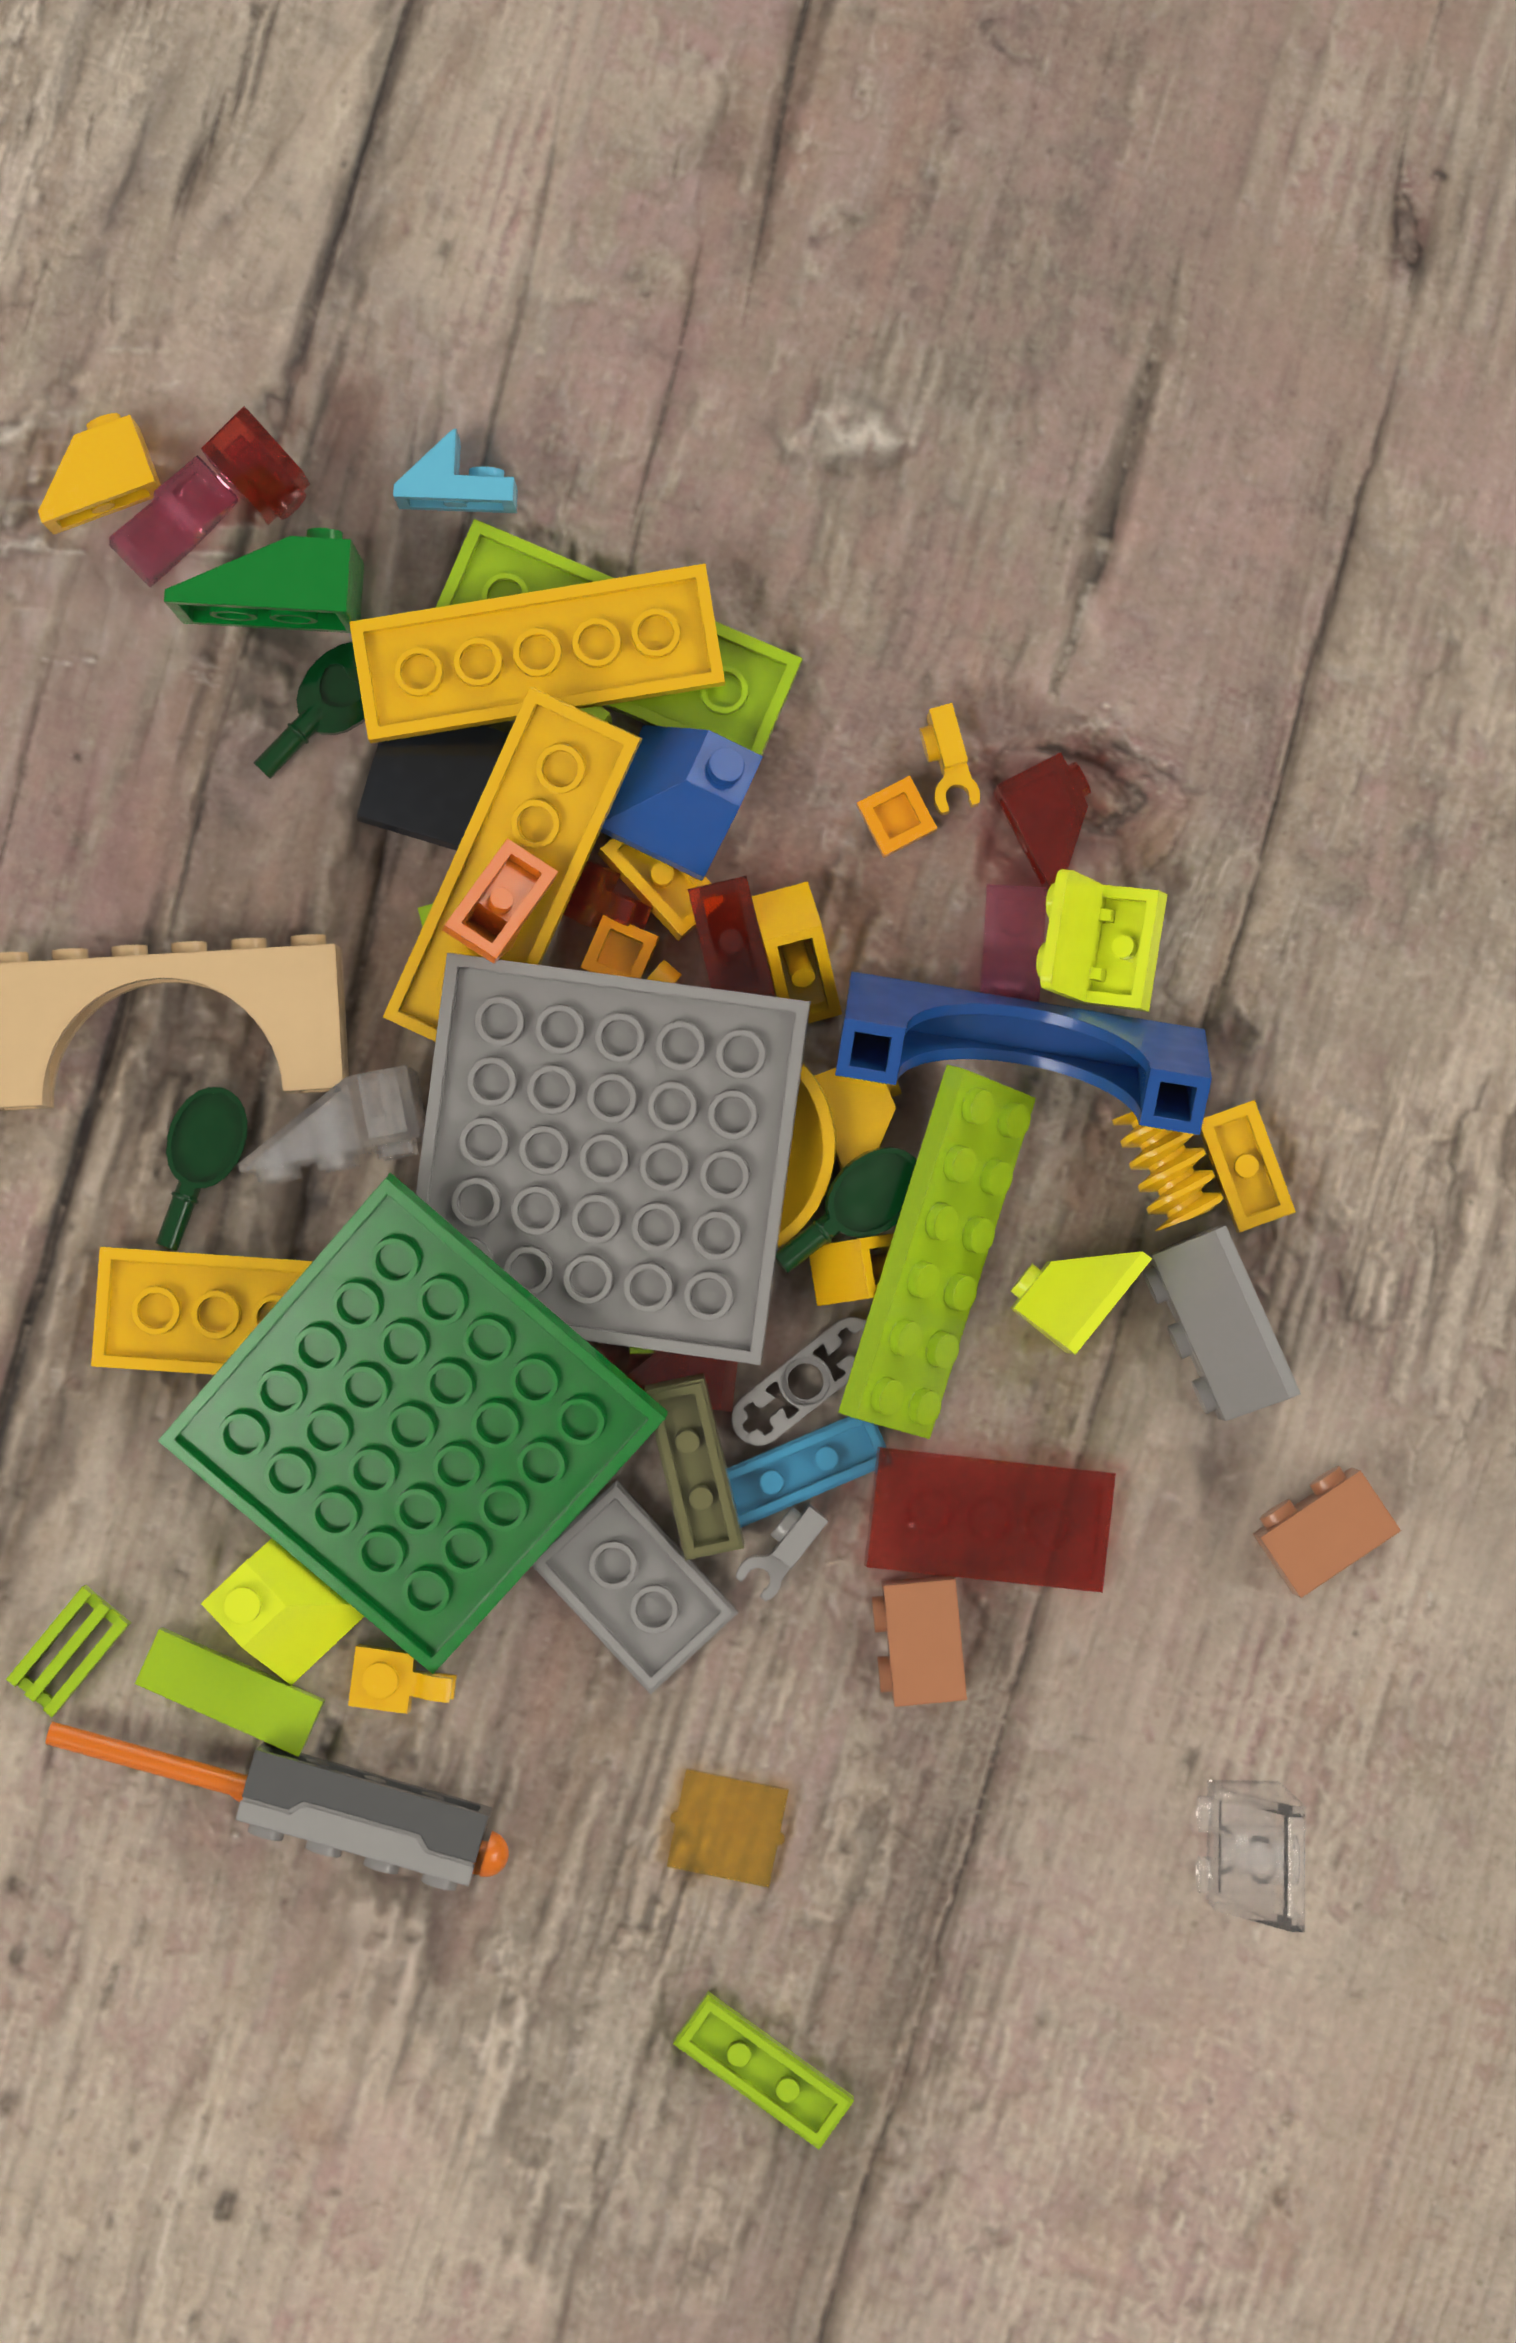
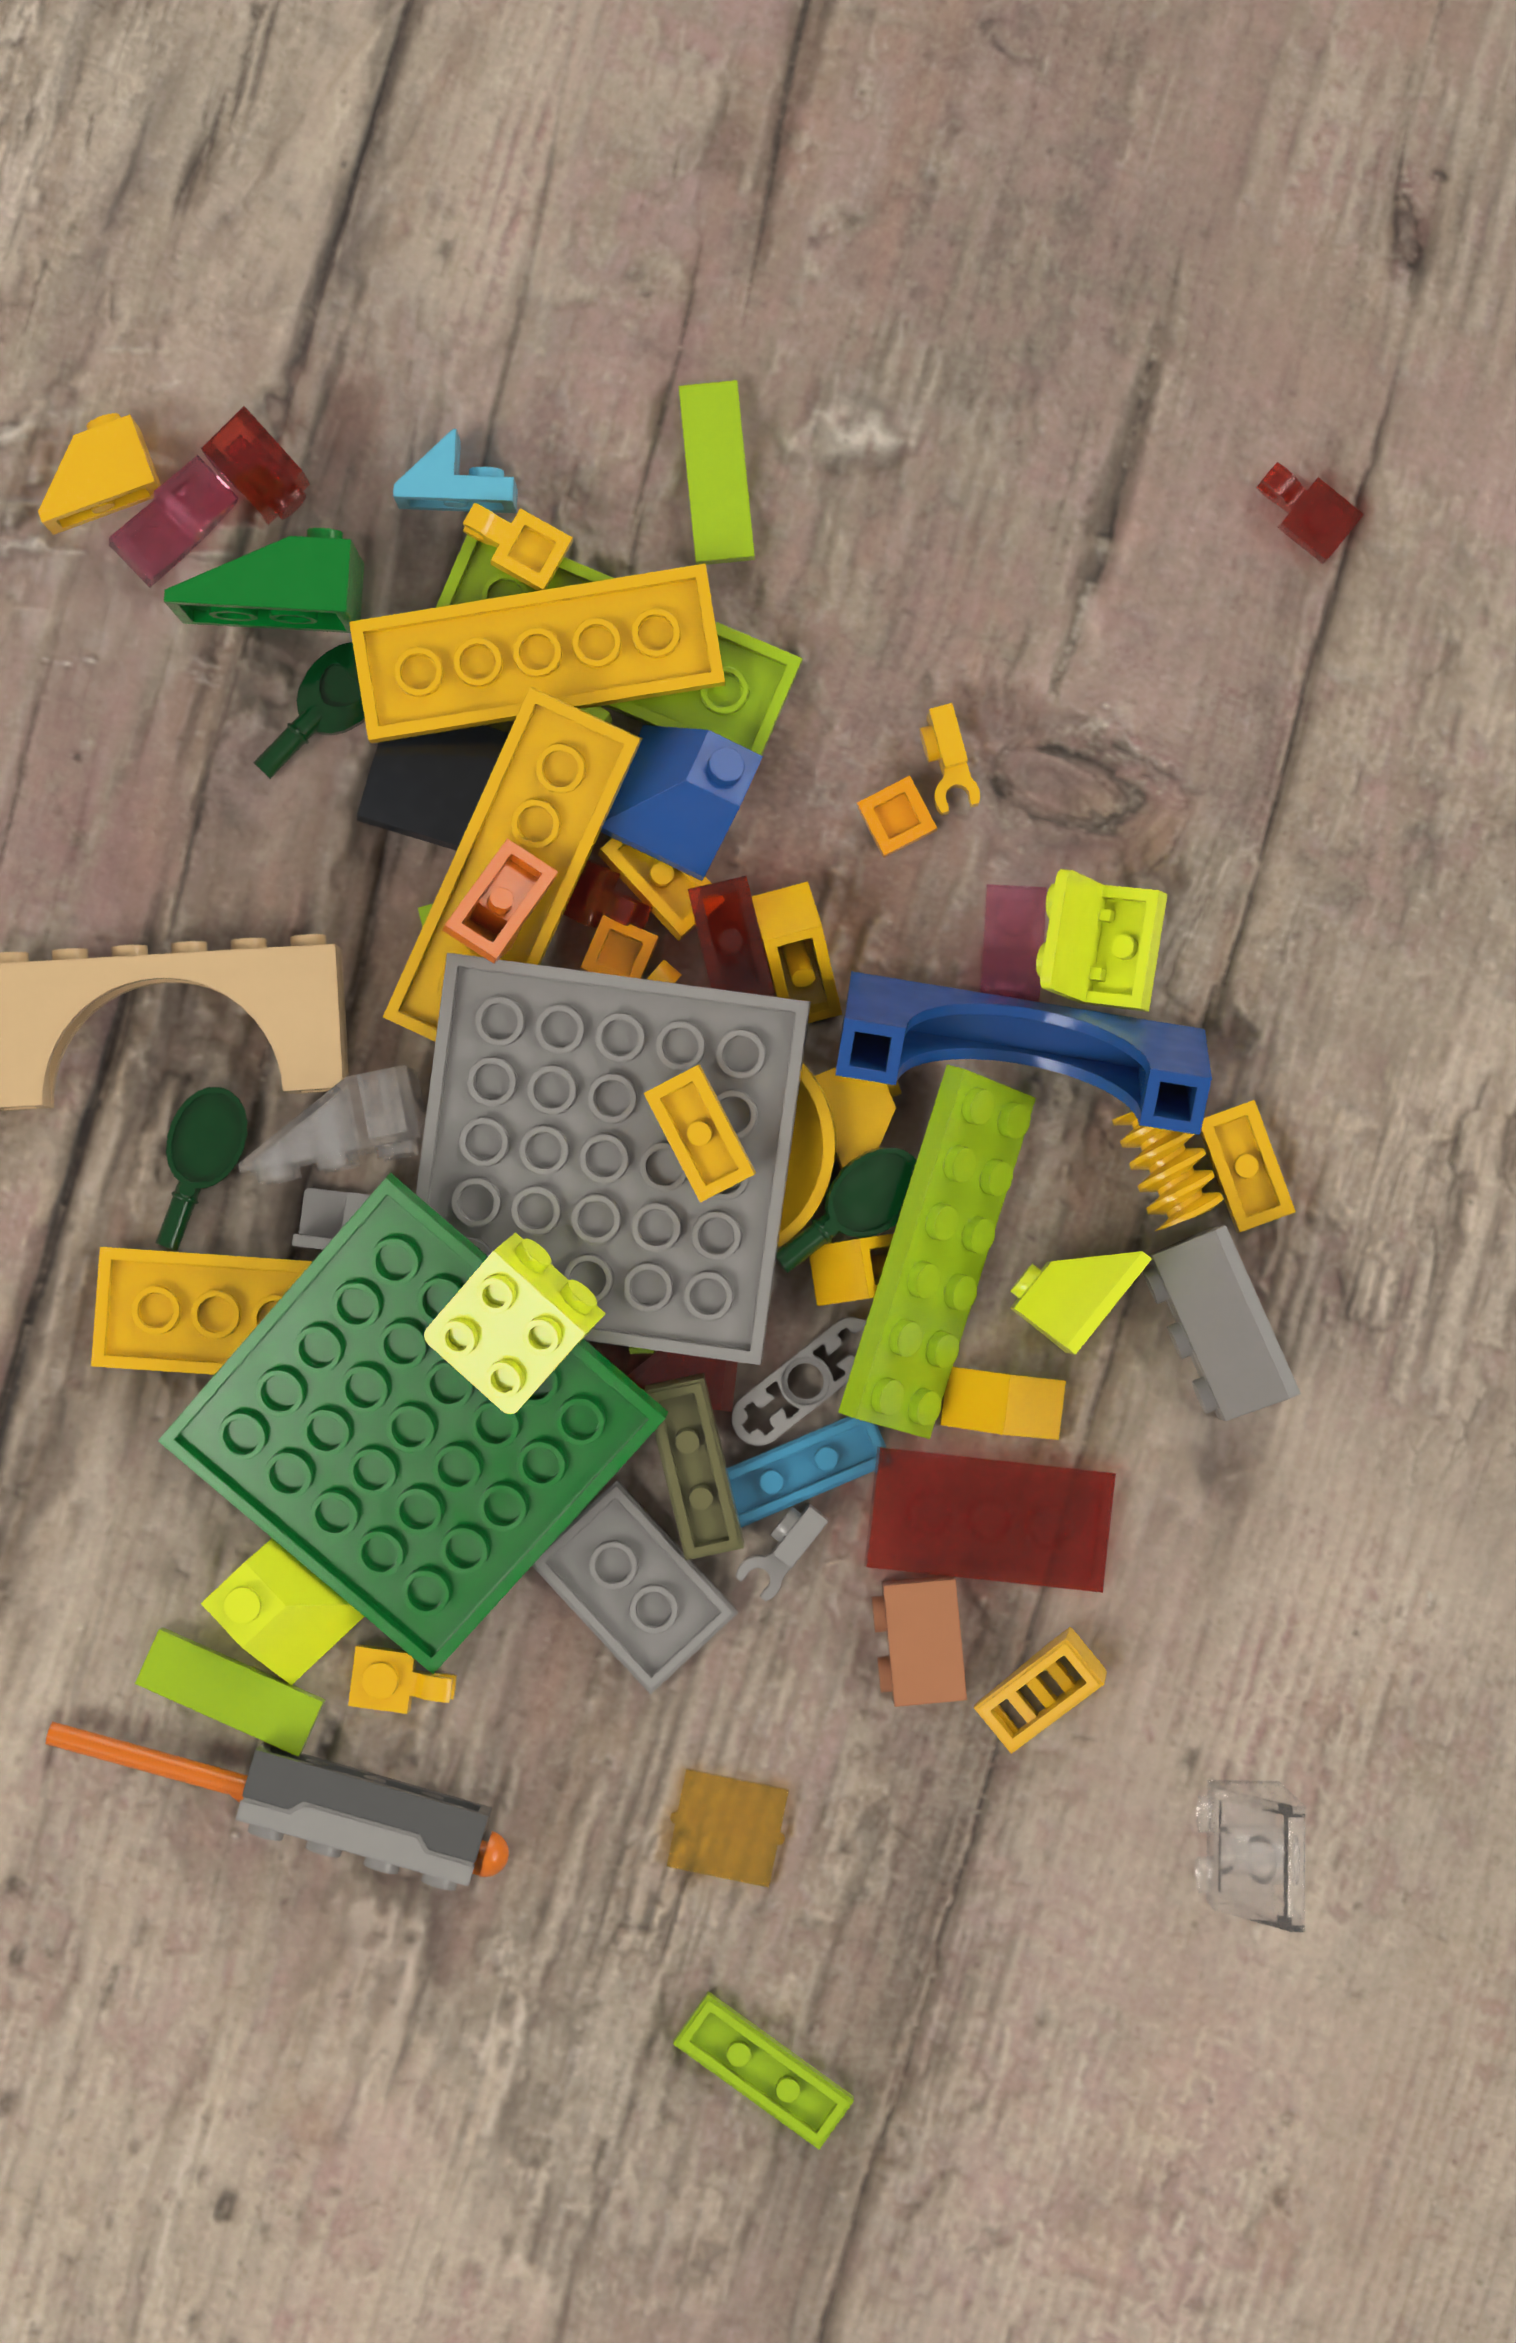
(36, 1689): lime tile -> none
(325, 1215): none -> light grey panel
(513, 1323): none -> neon yellow bracket
(525, 548): none -> yellow plate
(699, 1133): none -> yellow plate
(716, 472): none -> lime tile
(1003, 1403): none -> yellow slope
(1046, 813): clear red slope -> none
(1082, 1659): none -> yellow slope
(1316, 516): none -> clear red plate
(1325, 1529): nougat brick -> none

